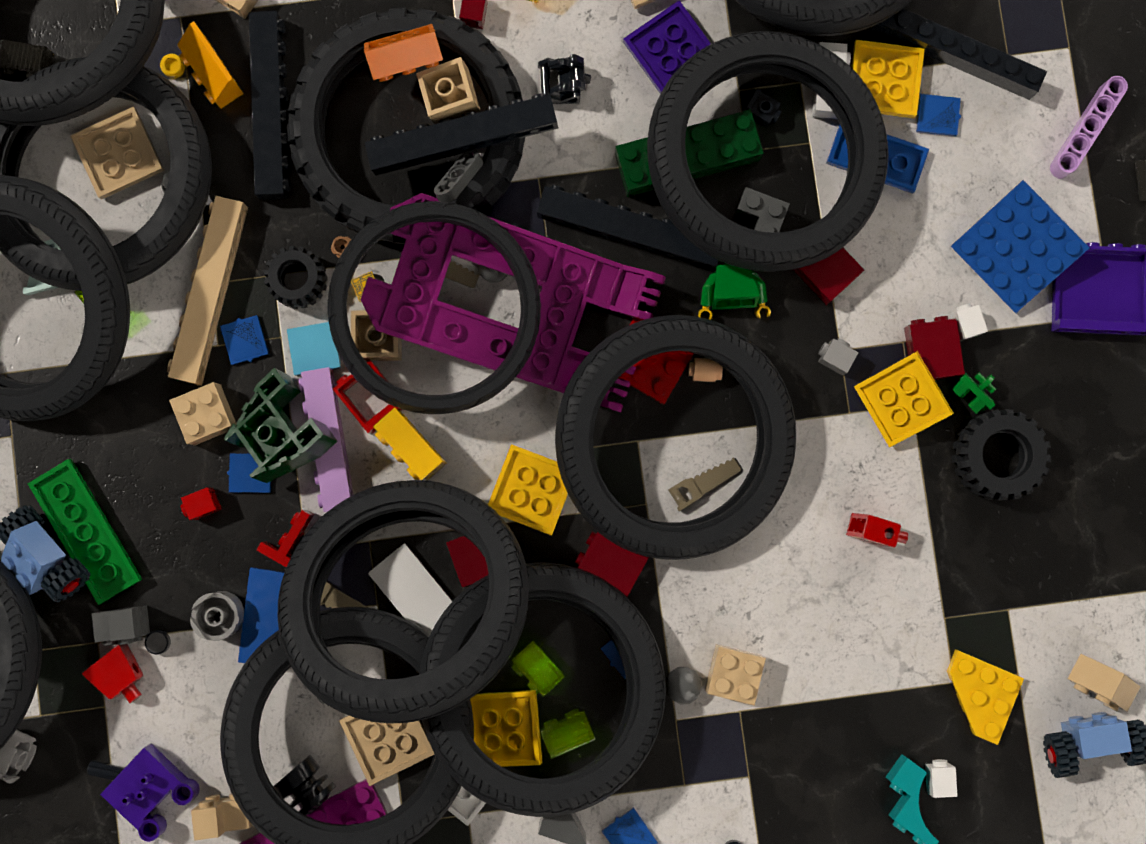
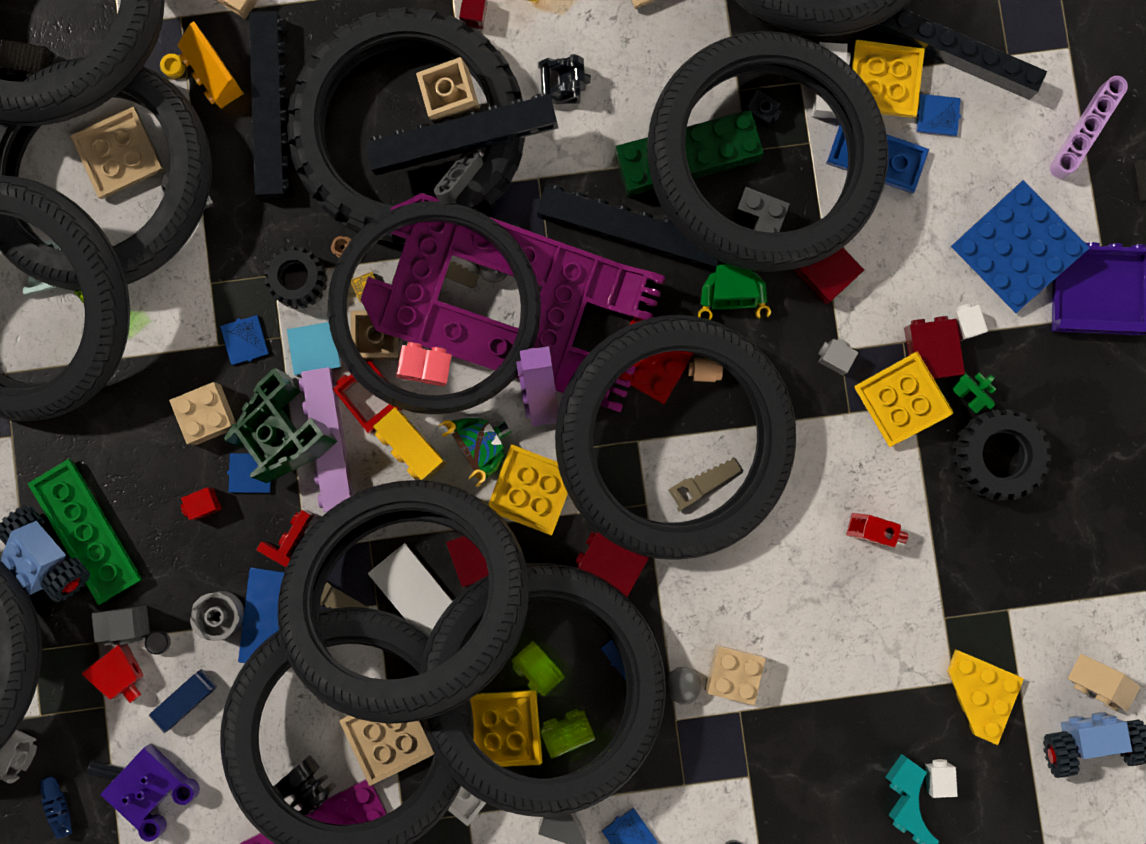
(55, 808): none -> dark blue hinge
(182, 701): none -> dark blue beam
(207, 290): tan brick -> none
(217, 816): tan brick -> none
(403, 53): orange brick -> none
(423, 364): none -> coral brick
(479, 443): none -> torso
(538, 386): none -> medium lavender brick
(666, 43): dark purple plate -> none

